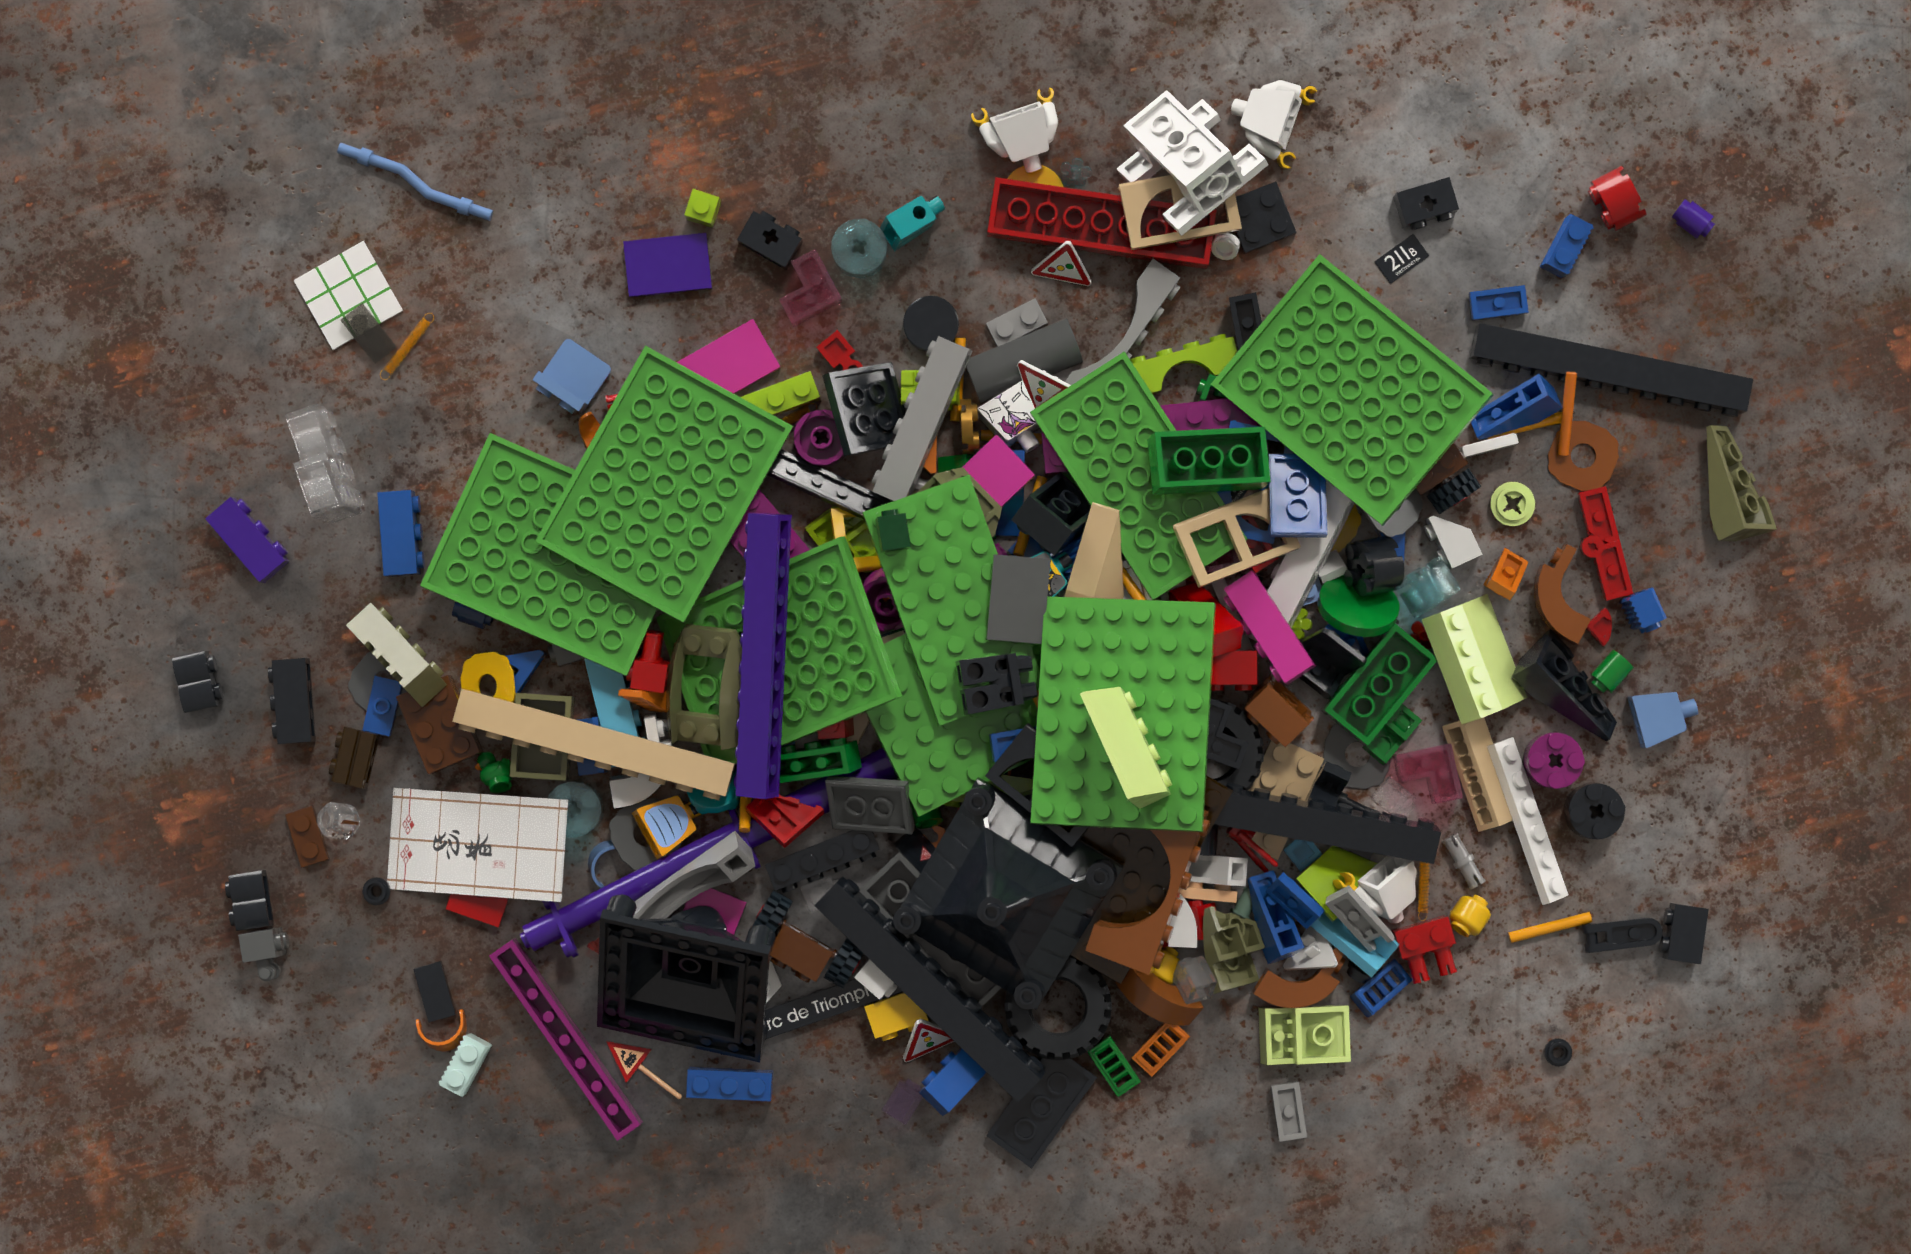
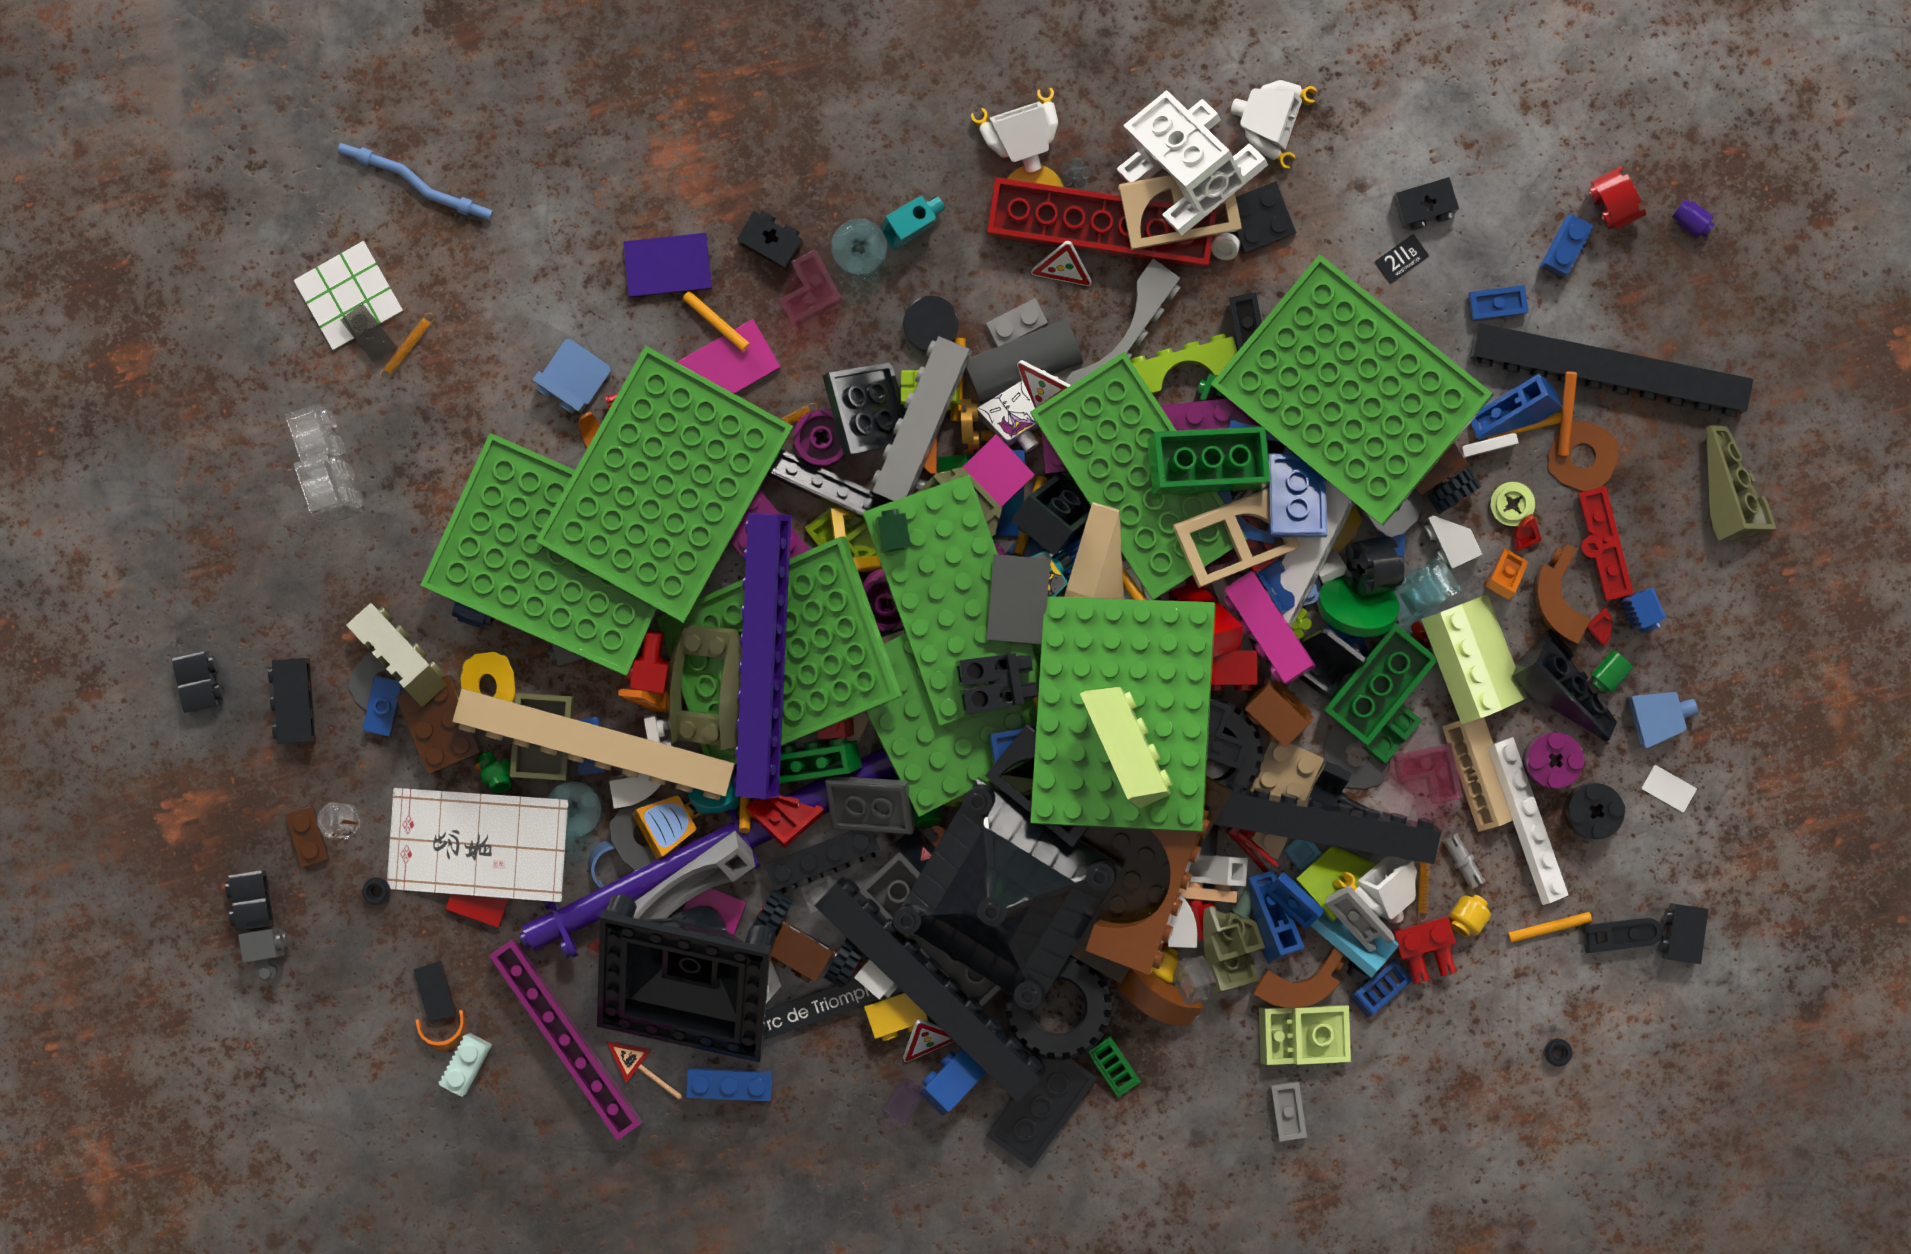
(248, 539): dark purple brick -> none
(354, 757): dark brown brick -> none
(400, 533): blue brick -> none
(527, 665): blue slope -> none
(612, 709): medium azure brick -> none
(702, 208): lime brick -> none
(716, 321): none -> light orange bar
(786, 395): lime arch -> none
(838, 351): red plate -> none
(1177, 1030): orange slope -> none
(1273, 577): none -> blue piece
(1315, 955): white piece -> none
(1526, 533): none -> red tile
(1669, 788): none -> white sticker

